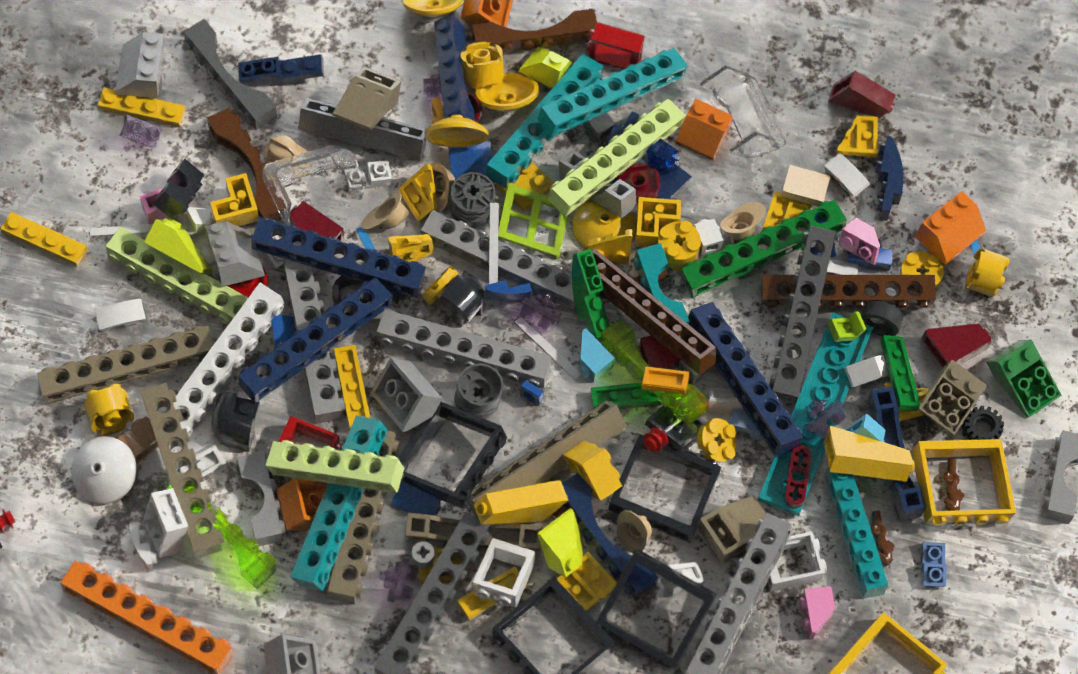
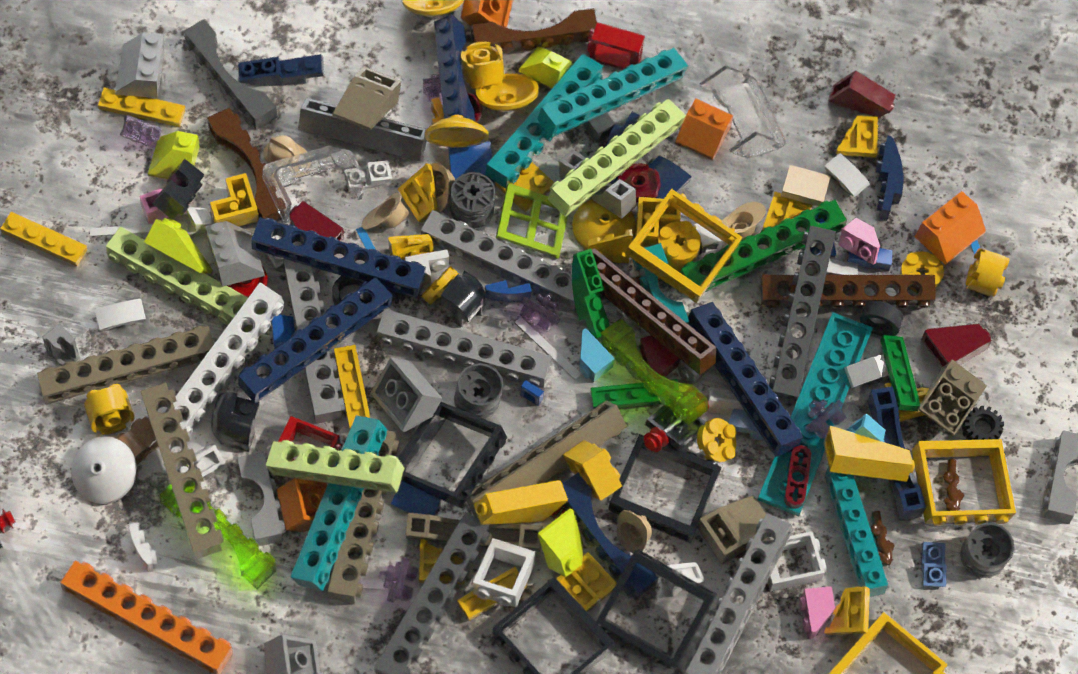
(60, 343): none -> light grey hinge
(166, 521): white window -> none
(171, 151): none -> neon yellow slope
(422, 560): light grey wheel -> none
(432, 261): none -> white slope
(493, 246): white sticker -> none
(663, 156): clear blue brick -> none
(665, 380): light orange tile -> none
(666, 272): none -> yellow window
(847, 328): lime bracket -> none
(851, 613): none -> yellow wing
(988, 538): none -> dark grey wheel
(1024, 377): green slope -> none

